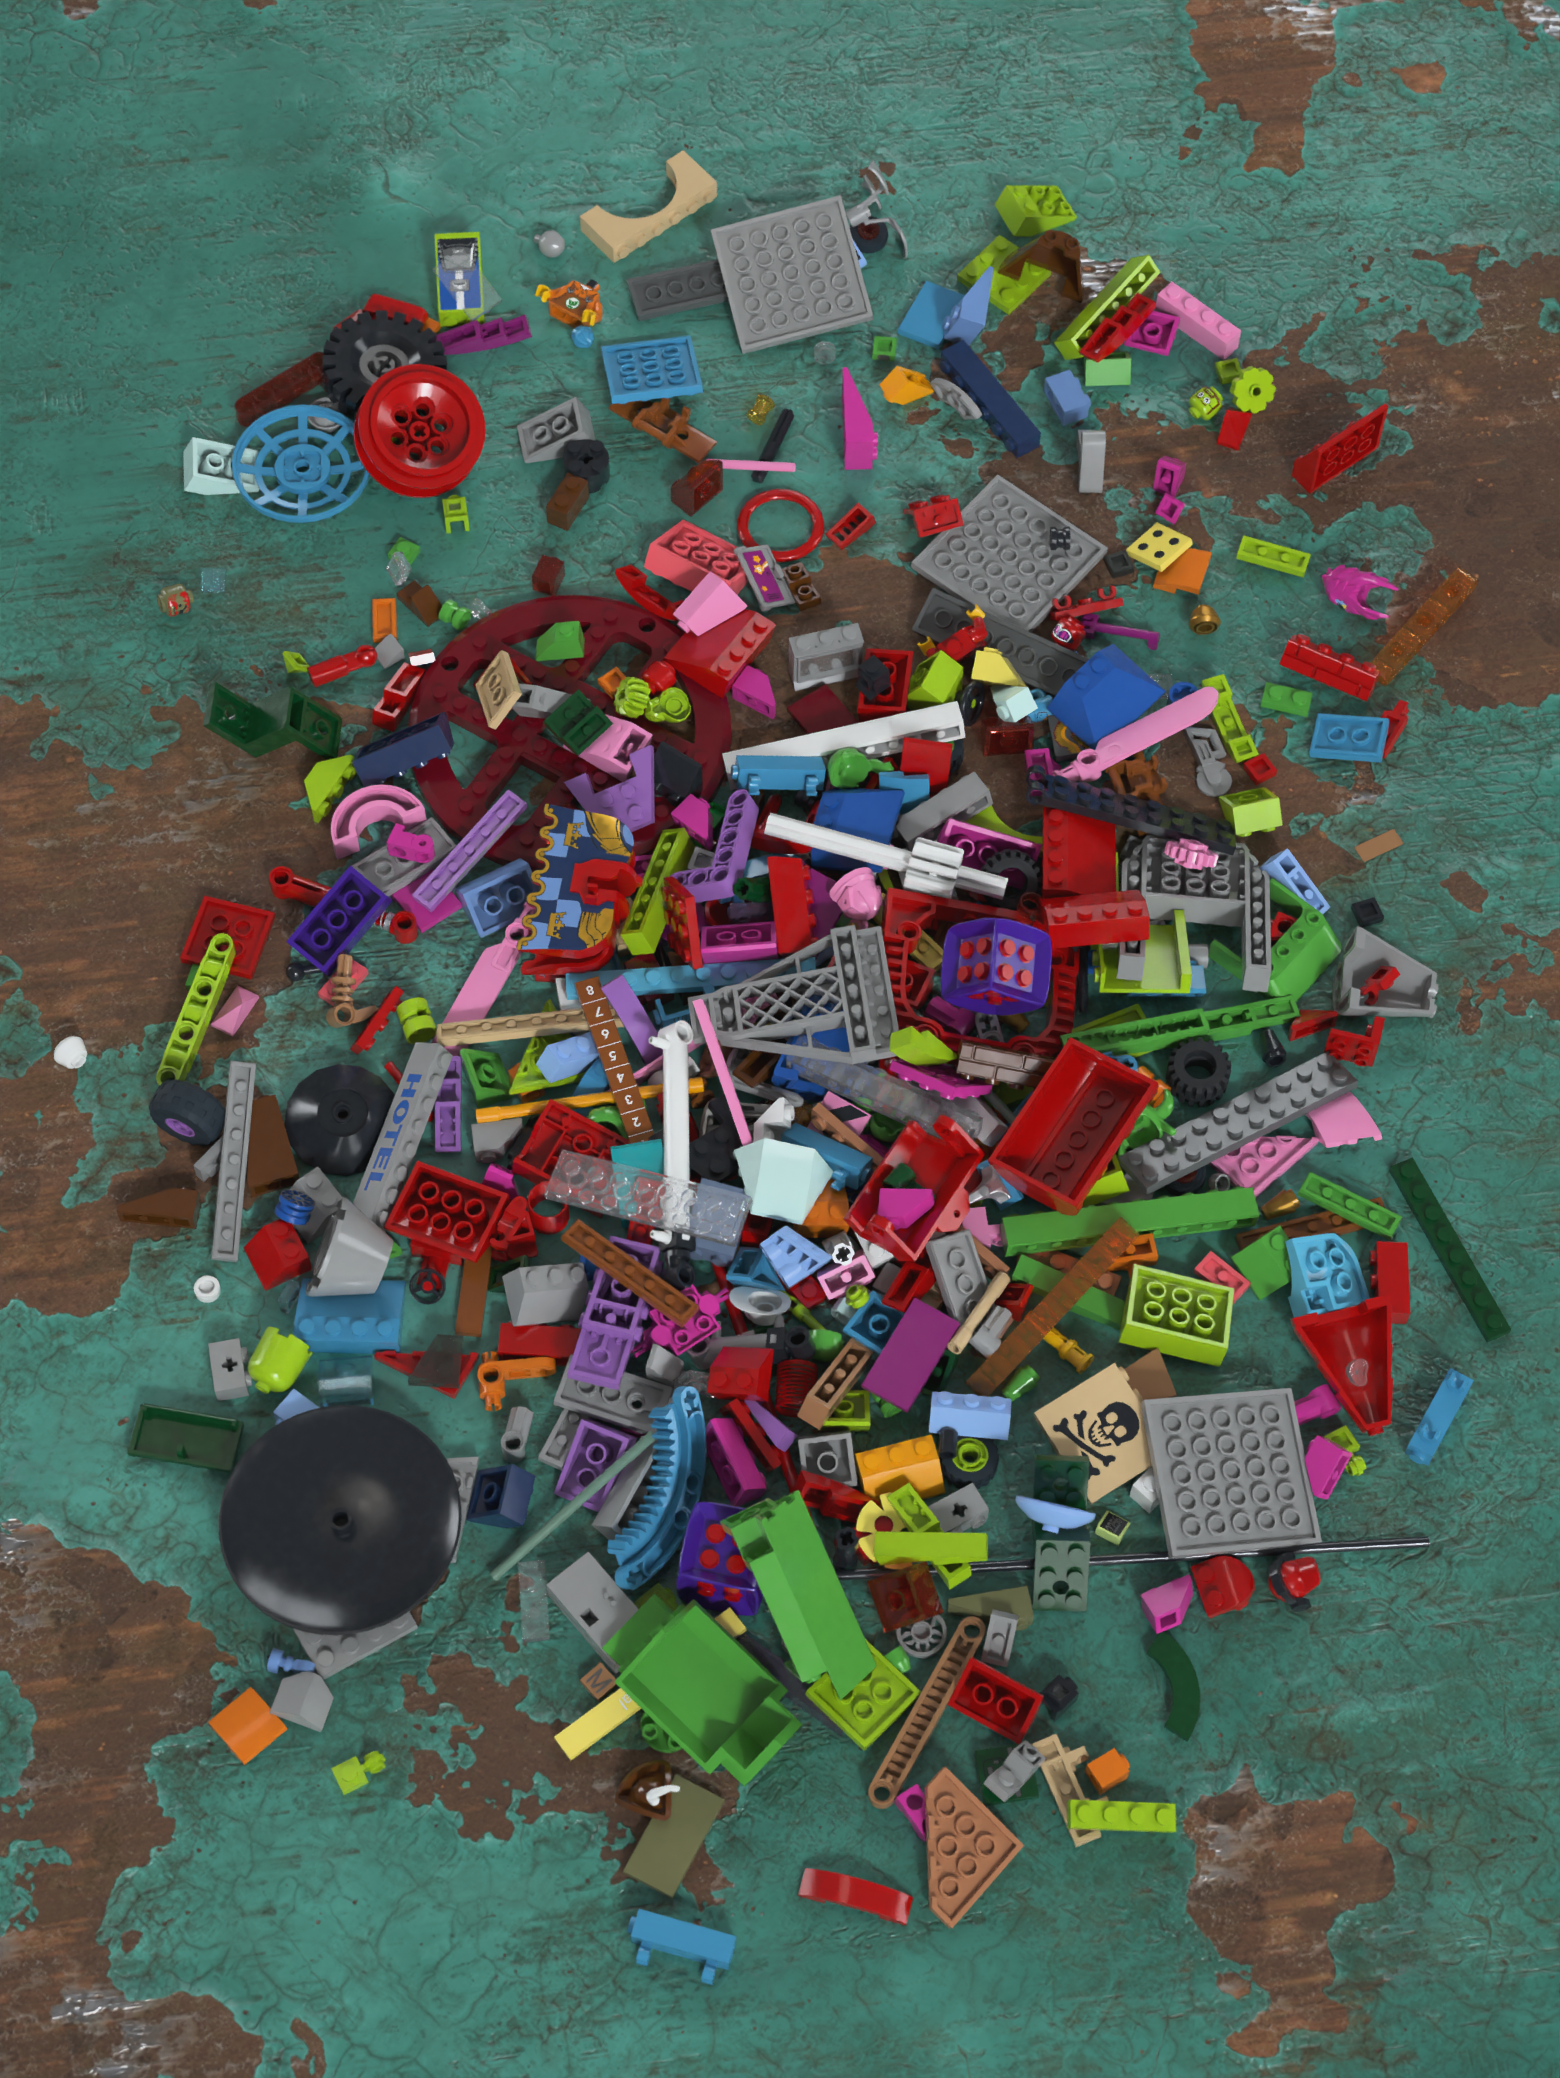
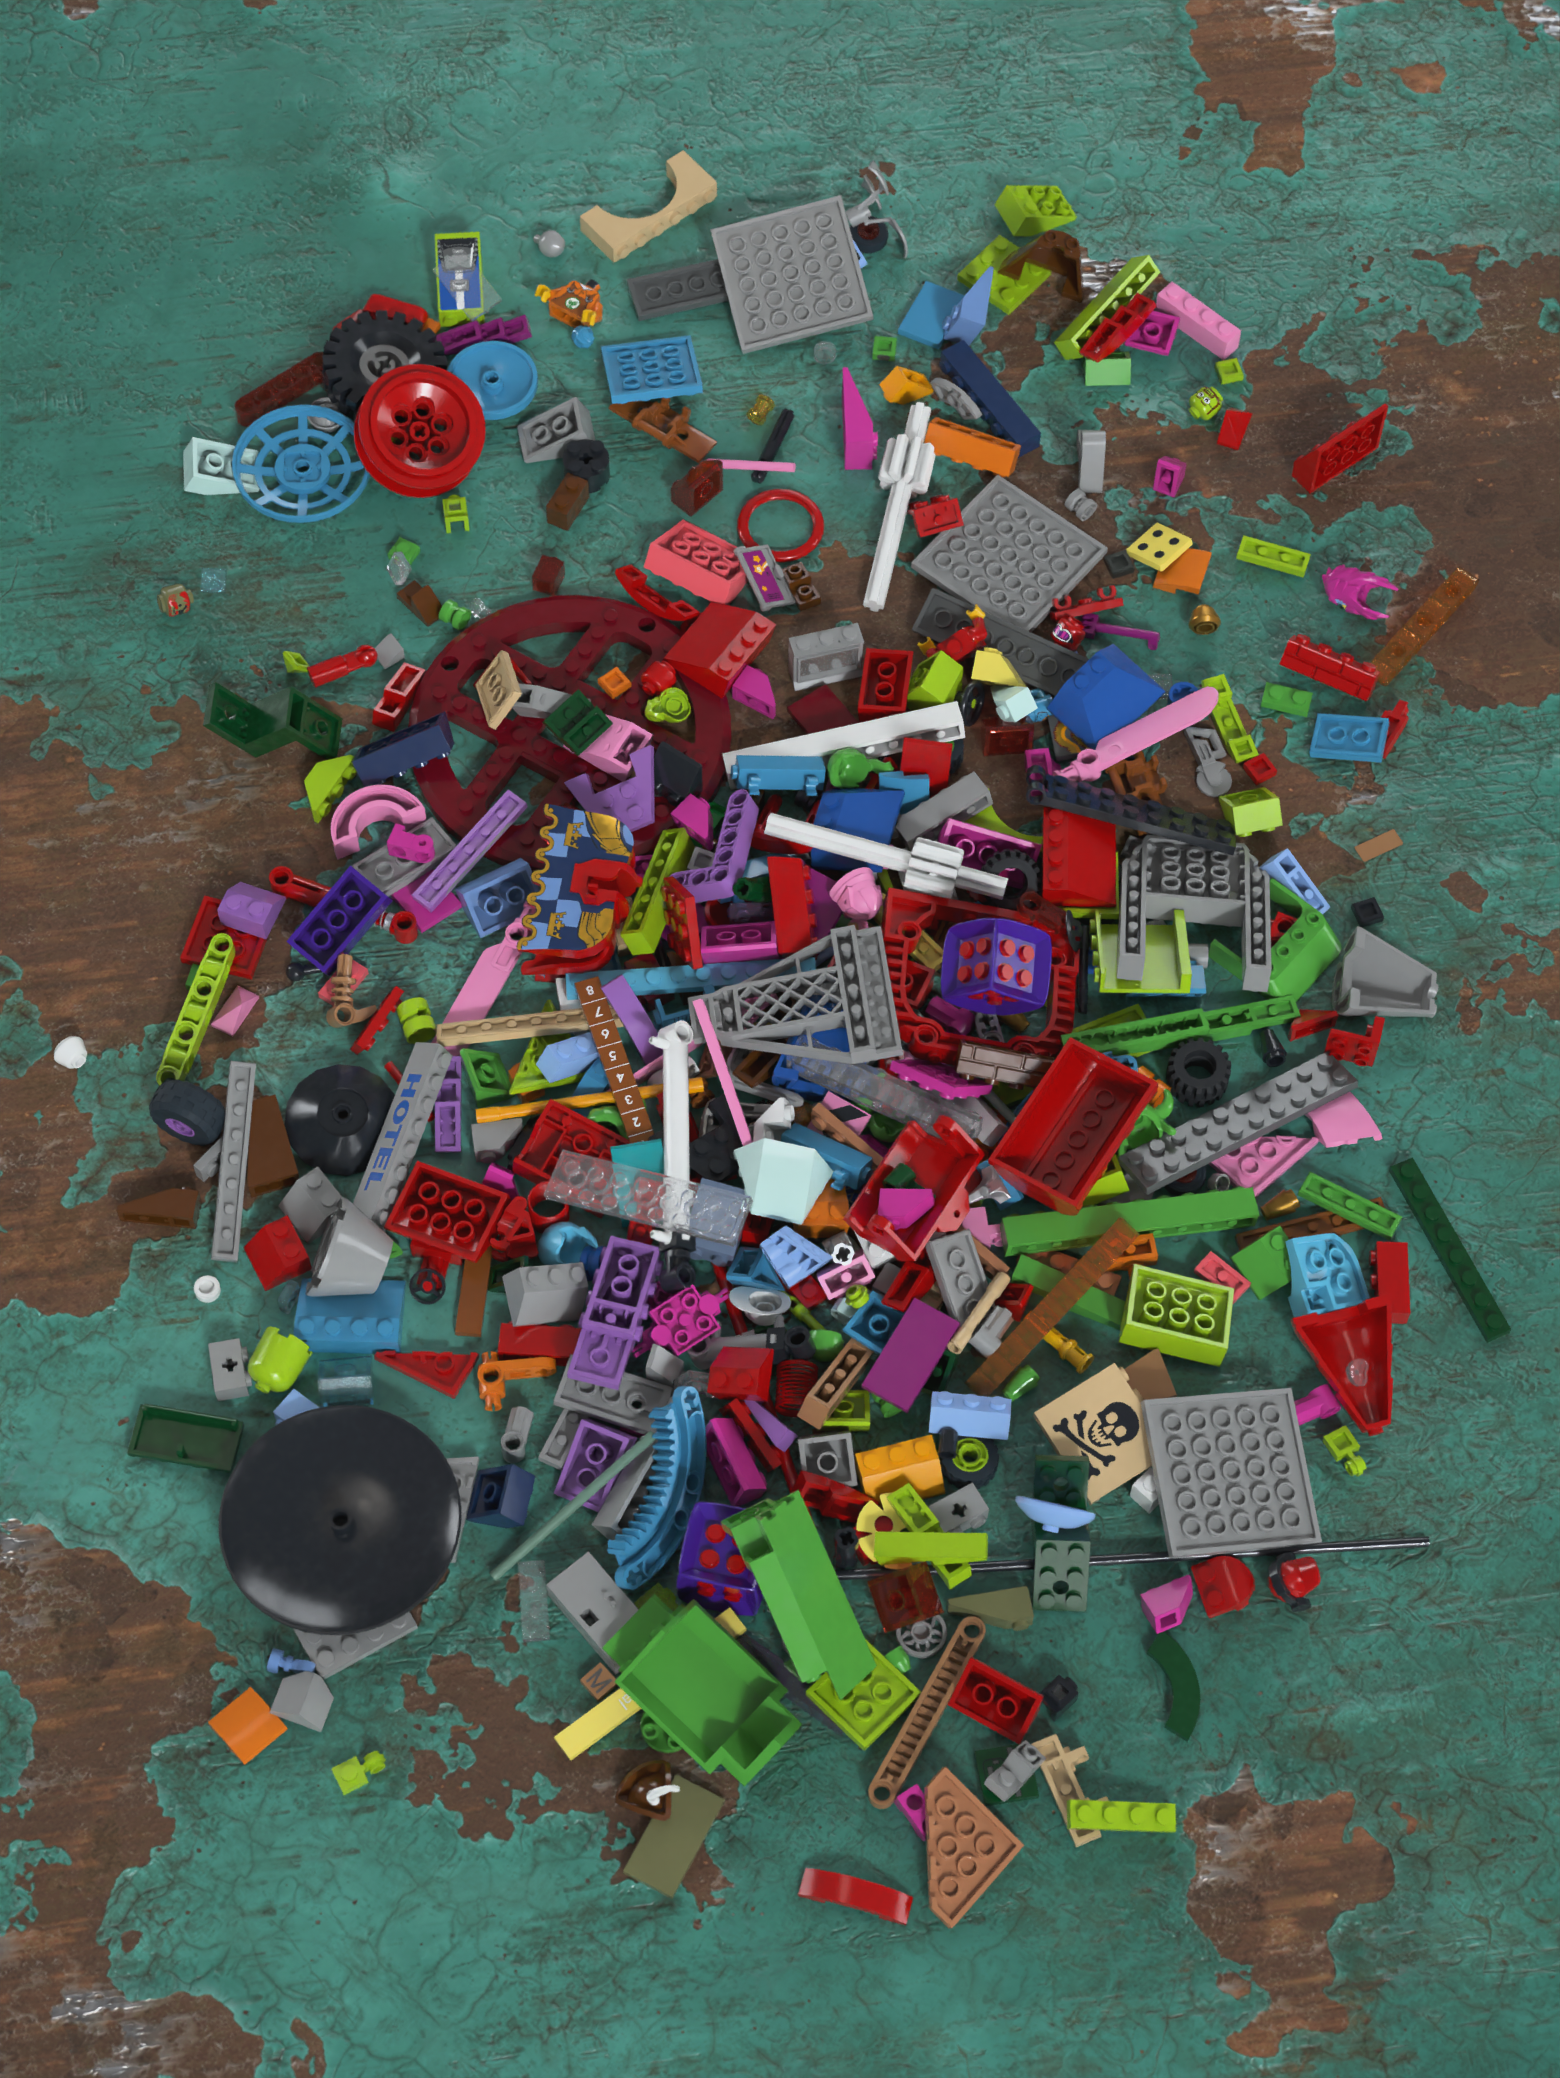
(250, 909): none -> medium lavender slope
(295, 1207): blue wheel -> none
(384, 618): orange tile -> none
(421, 657): tile -> none
(440, 1363): clear smoke wing -> none
(499, 377): none -> dark azure dish
(561, 641): bright green slope -> none
(564, 1243): none -> medium azure helmet
(630, 1273): dark orange tile -> none
(632, 697): lime gear -> none
(683, 1940): dark azure brick -> none
(708, 605): bright pink slope -> none
(857, 510): red slope -> none
(873, 677): black window -> none
(905, 472): none -> white axle
(920, 1047): lime slope -> none
(972, 447): none -> orange brick
(999, 1638): light grey plate -> none
(1060, 538): black wheel -> none
(1067, 397): medium blue brick -> none
(1080, 504): none -> light grey wheel
(1096, 918): red slope -> none
(1108, 1771): orange brick -> none
(1112, 1528): slope -> none
(1170, 508): dark pink slope -> none
(1191, 854): bright pink gear -> none
(1252, 389): lime plant -> none
(1325, 1465): dark pink slope -> none
(1381, 979): red plate -> none
(1438, 1417): dark azure brick -> none

